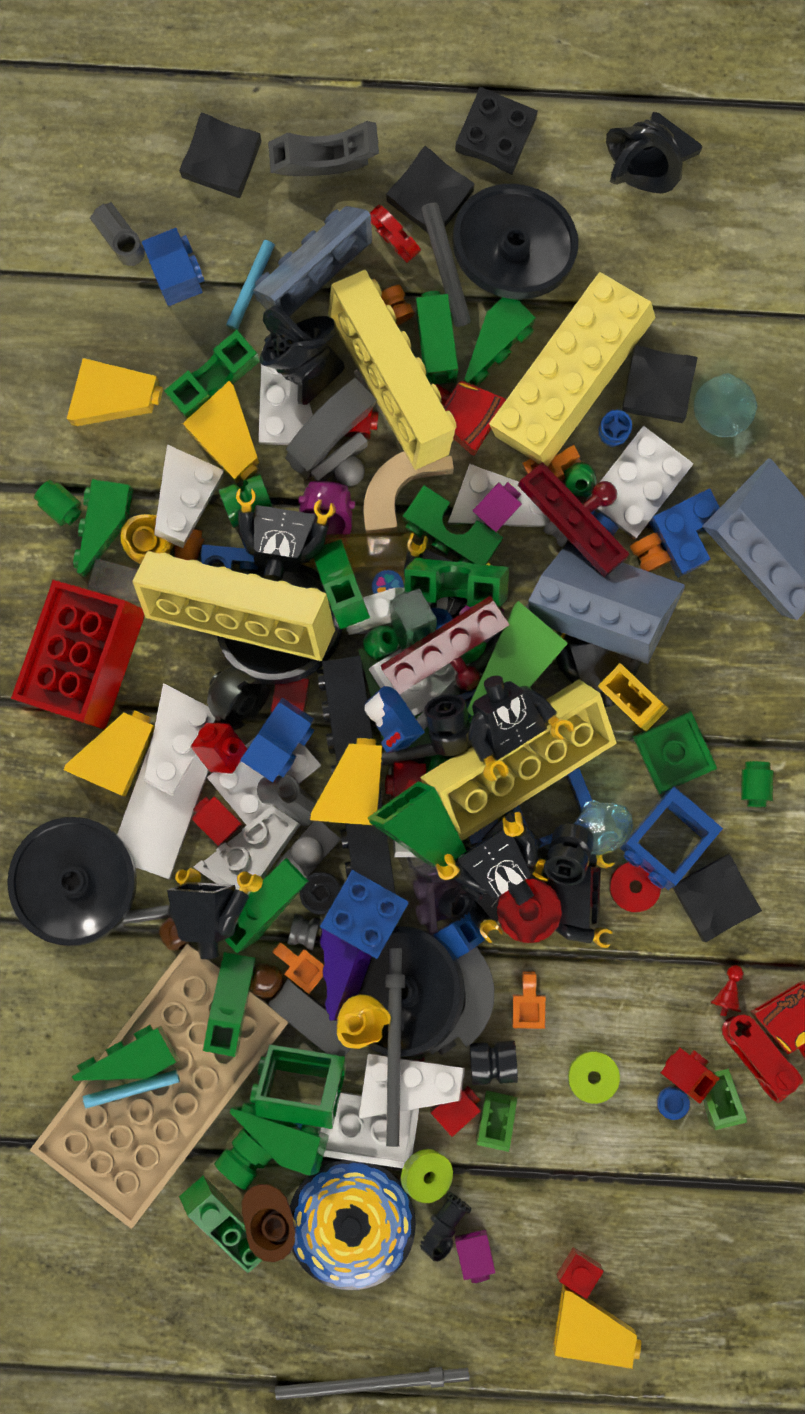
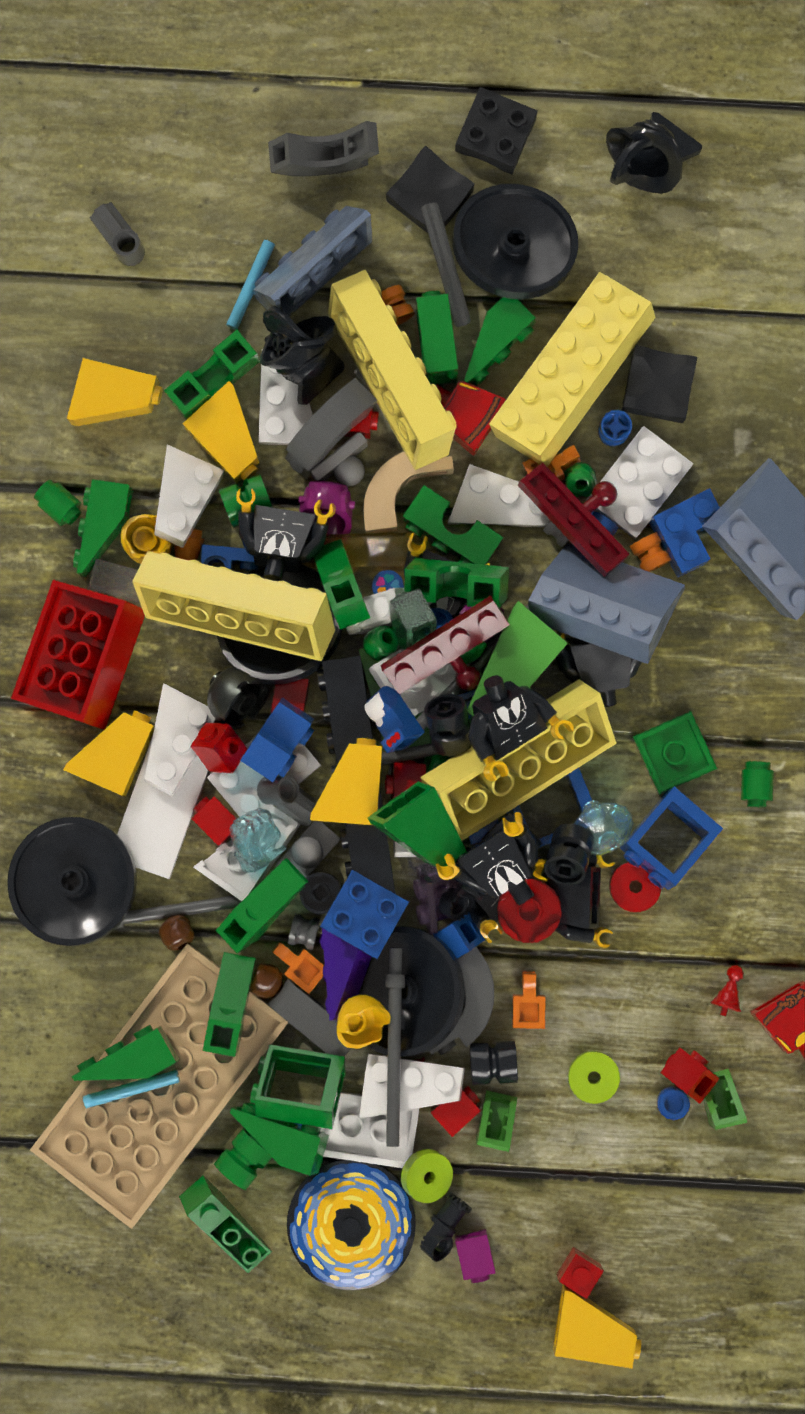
(173, 268): blue brick -> none
(208, 910): black torso -> none
(220, 155): black brick -> none
(255, 840): none -> clear light blue hair
(268, 1222): reddish brown piece -> none
(392, 232): red plate -> none
(435, 1377): dark grey bar -> none
(498, 505): magenta brick -> none
(633, 697): yellow slope -> none
(716, 898): black brick -> none
(725, 406): clear light blue dish -> none
(761, 1057): red piece -> none

